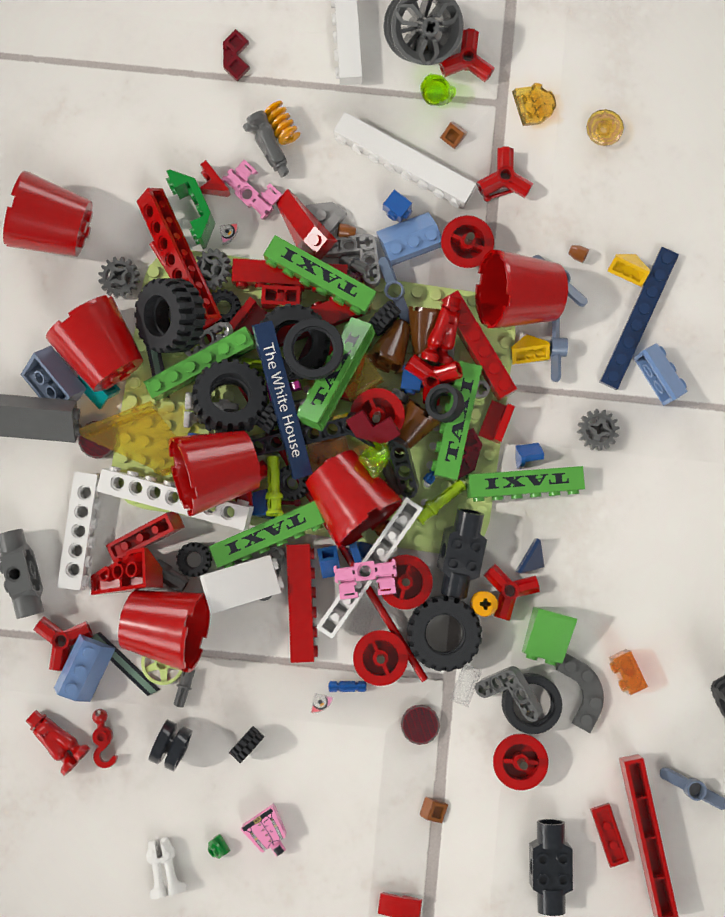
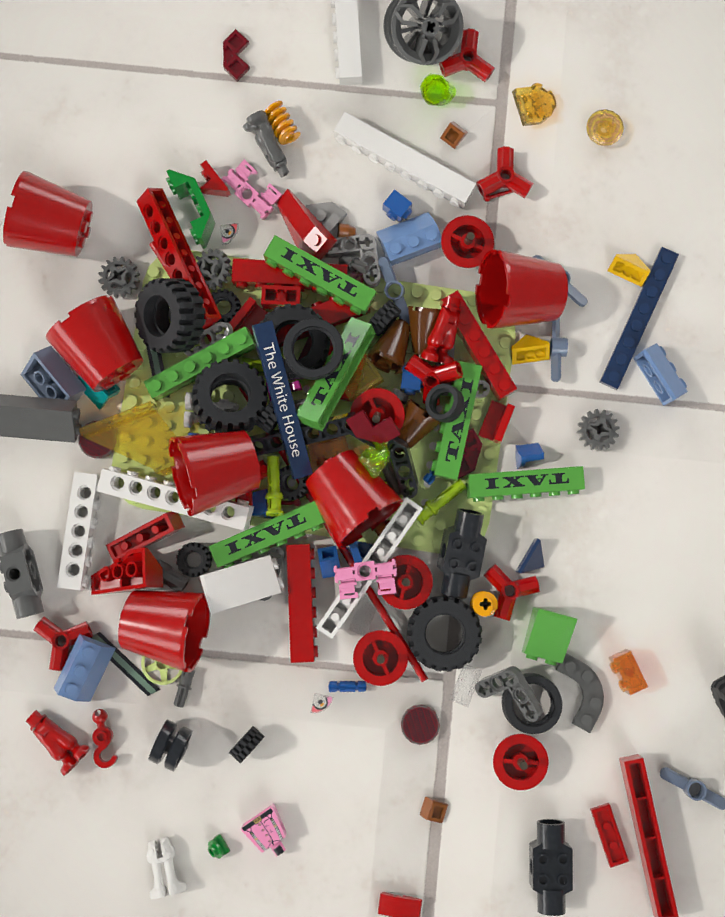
(578, 253): dark orange hose -> none

